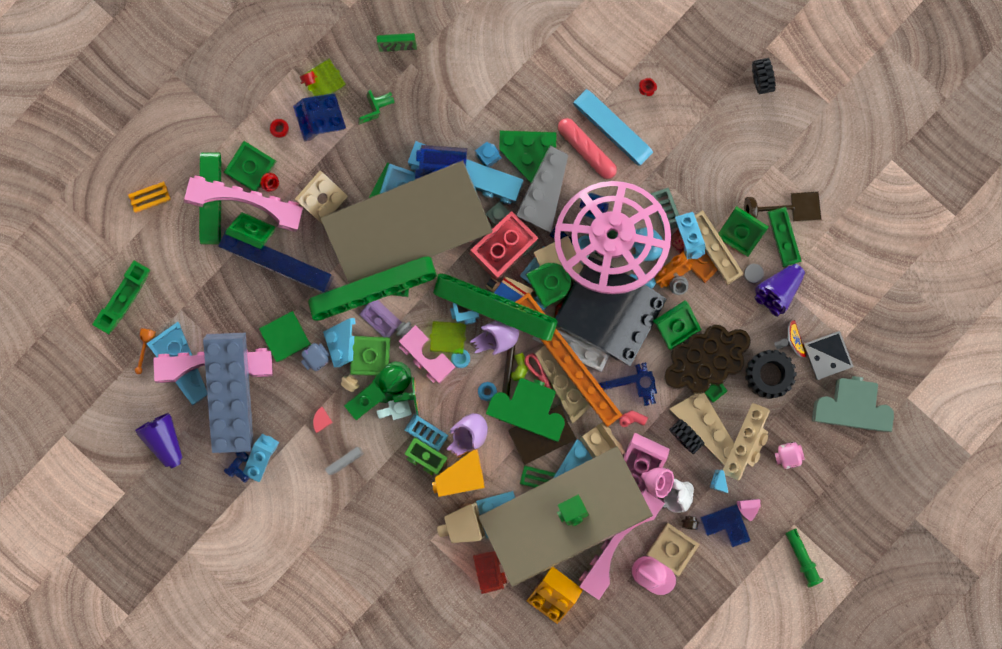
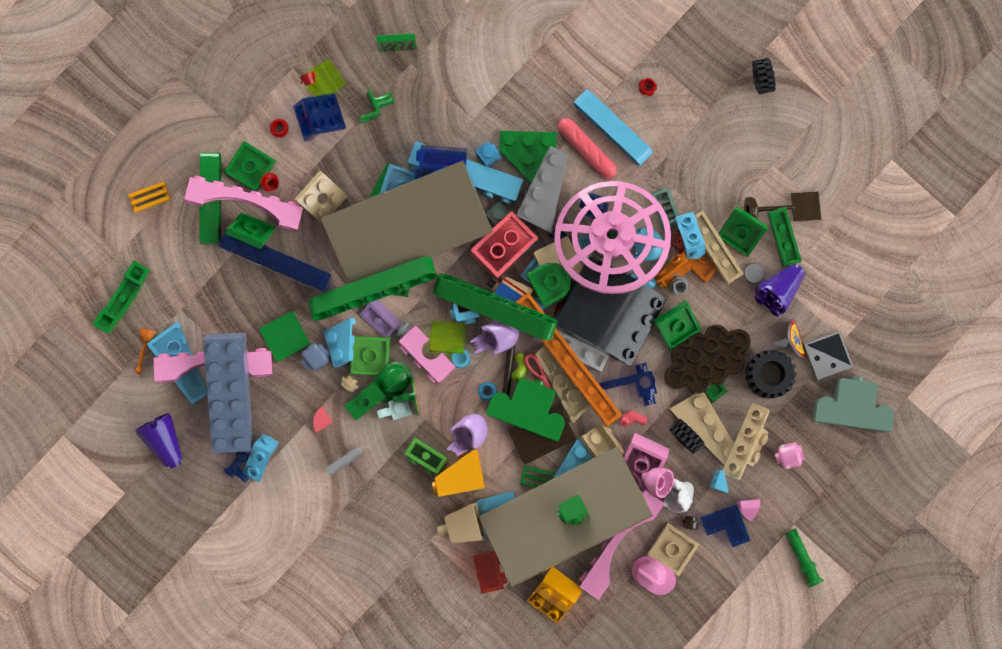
(443, 436): medium azure slope -> none

